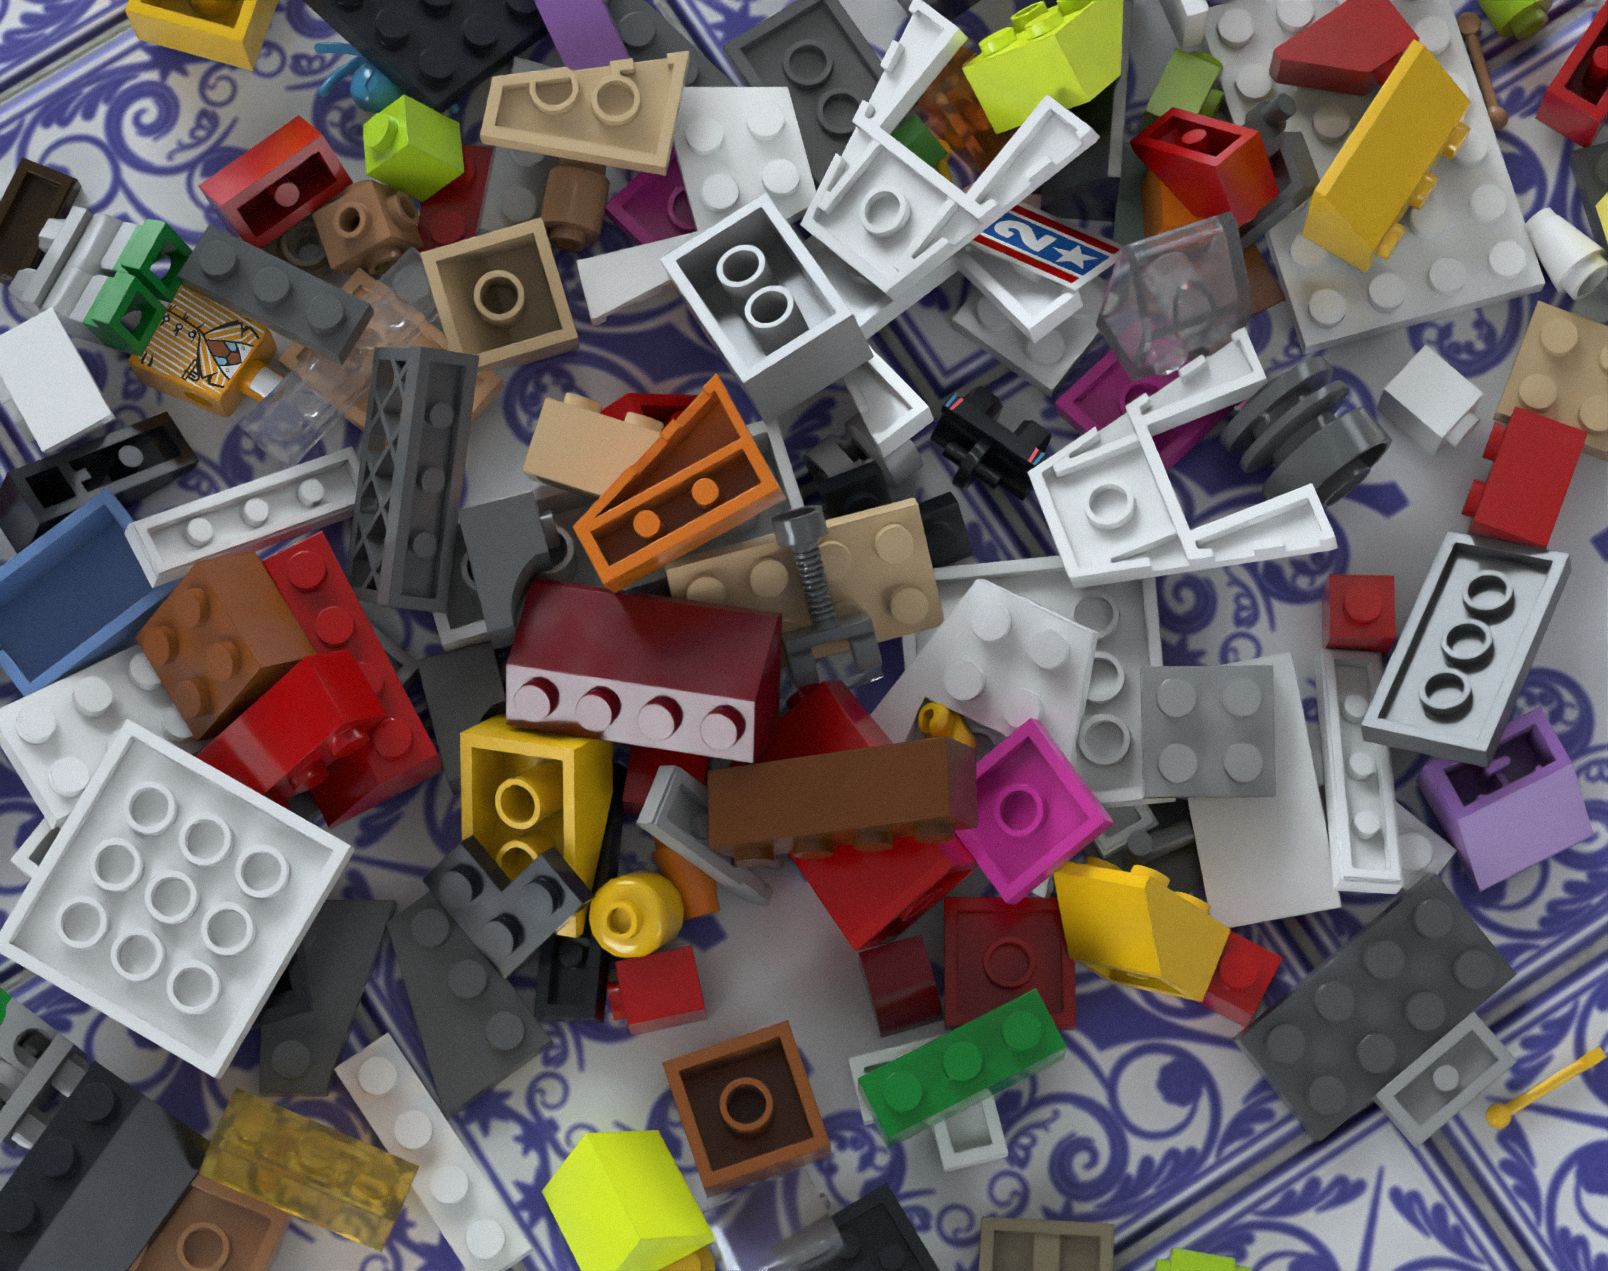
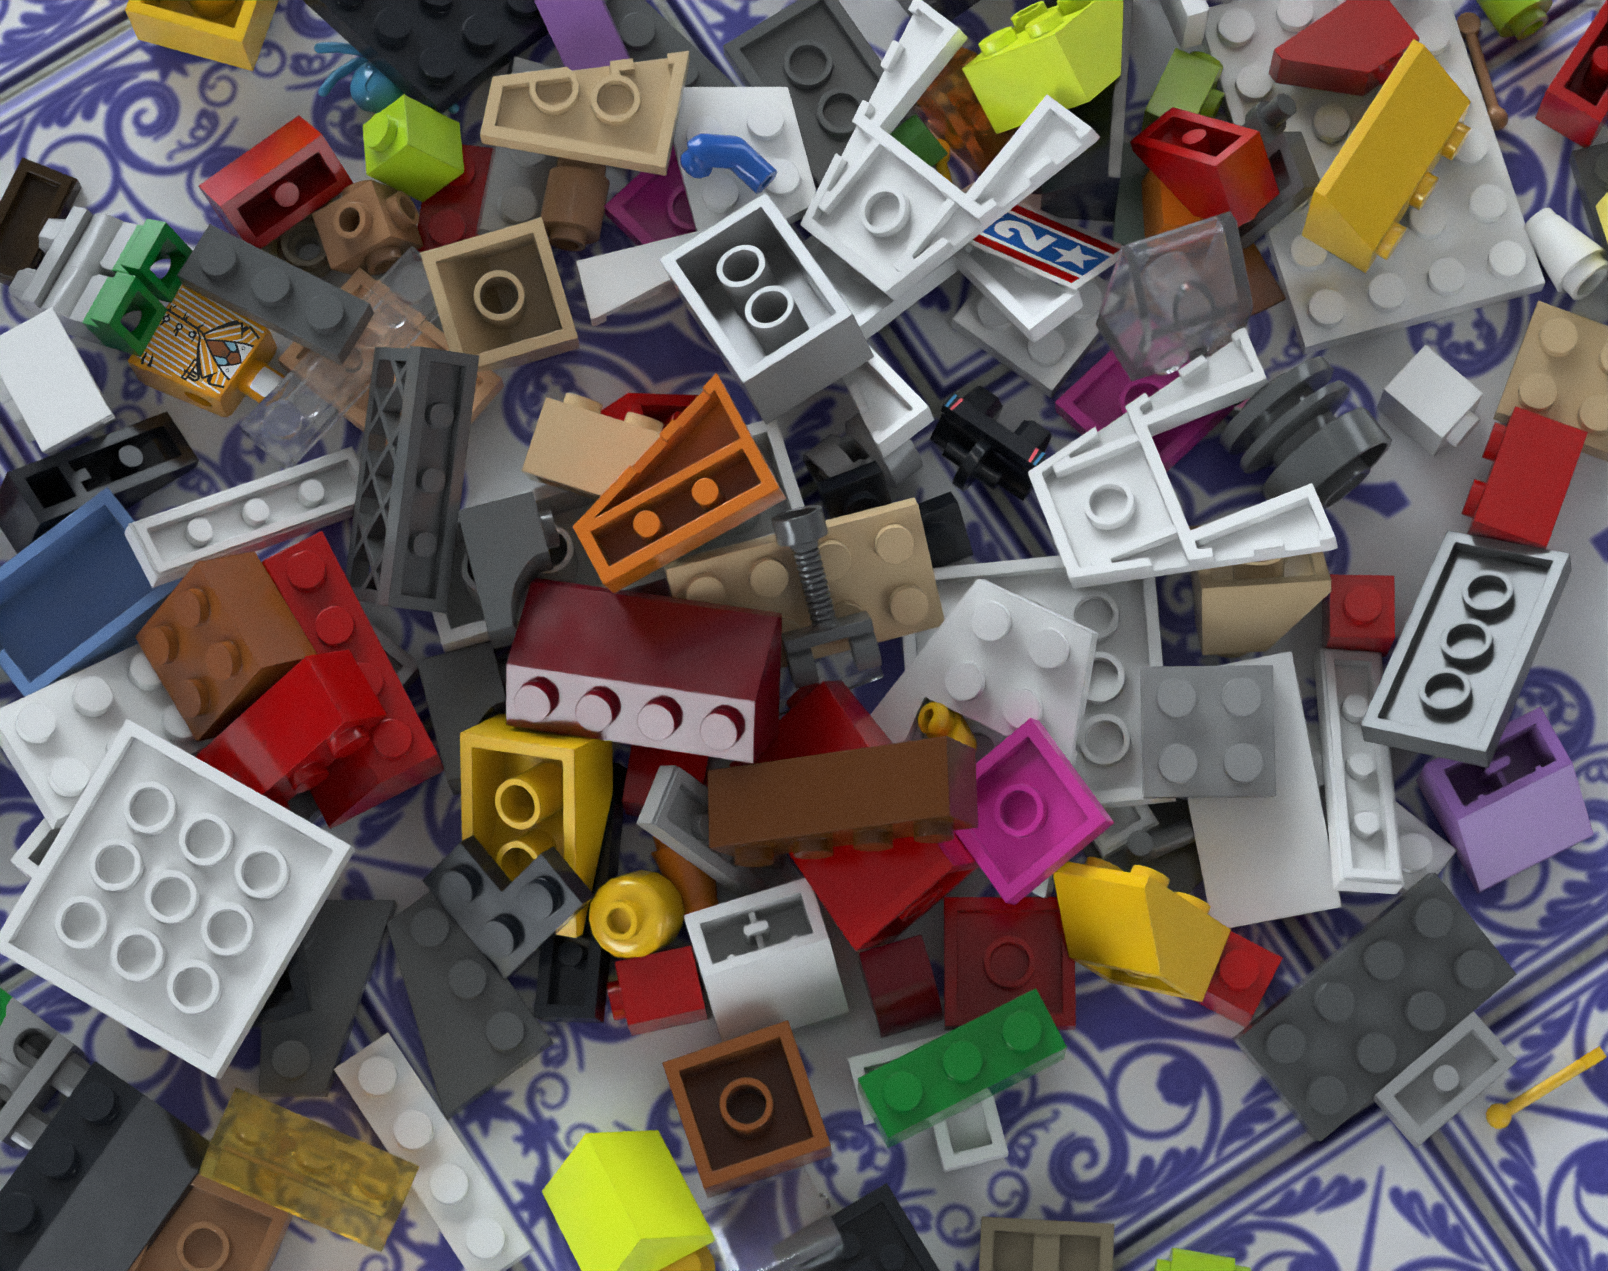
(729, 153): none -> blue arm
(767, 961): none -> white slope
(1255, 602): none -> tan slope

